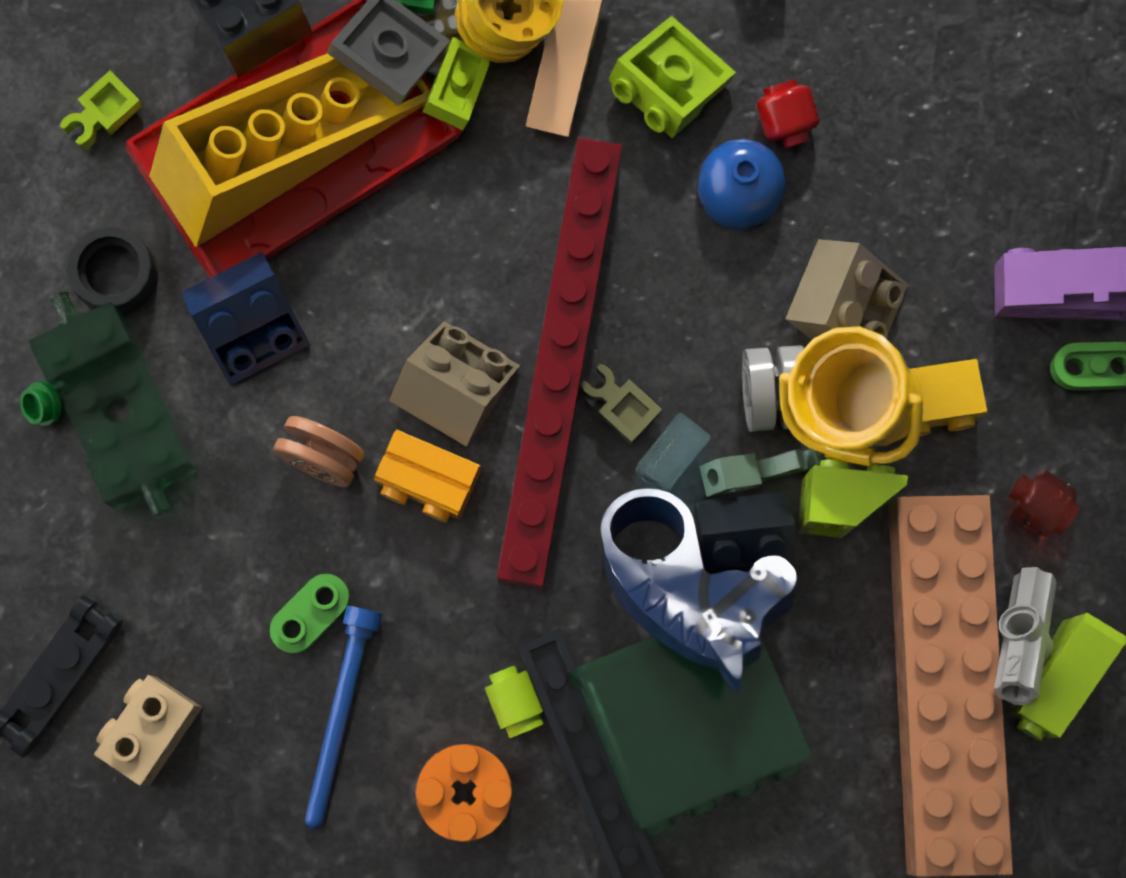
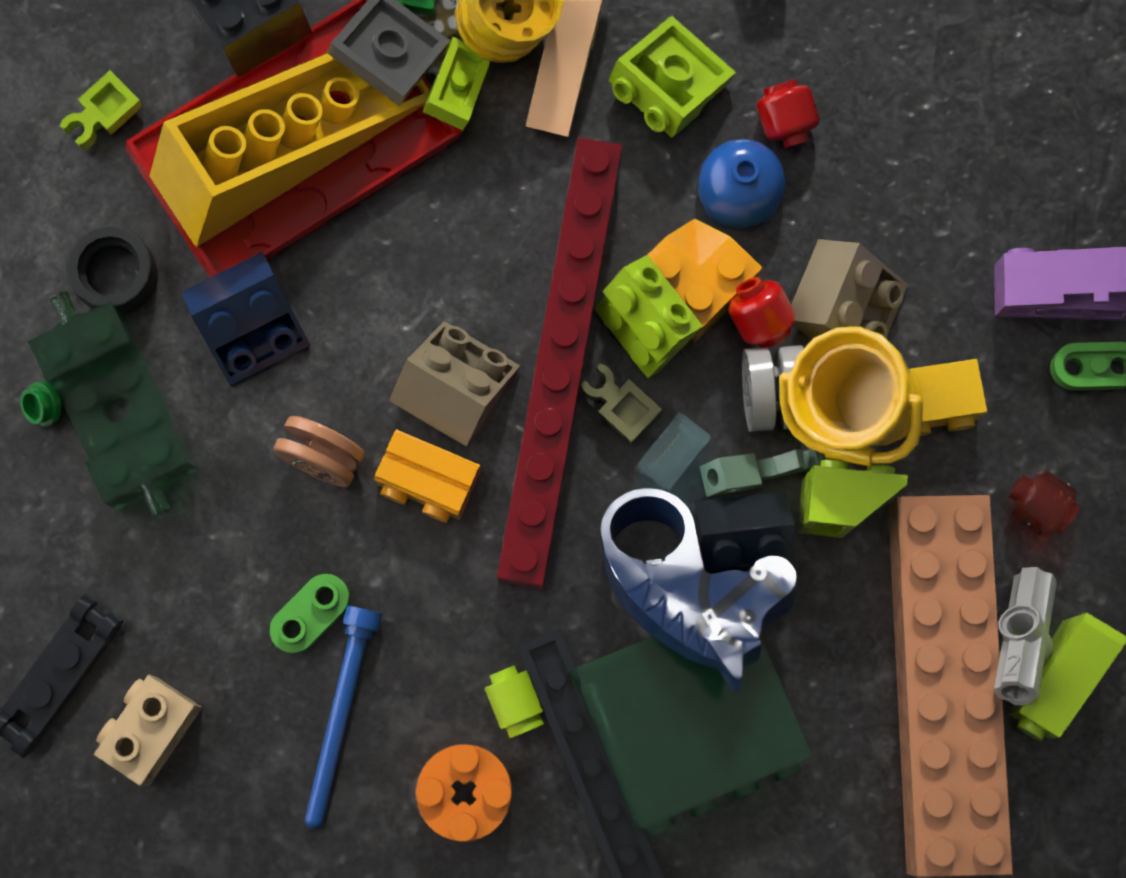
(647, 315): none -> lime plate
(704, 269): none -> light orange slope
(762, 312): none -> red head

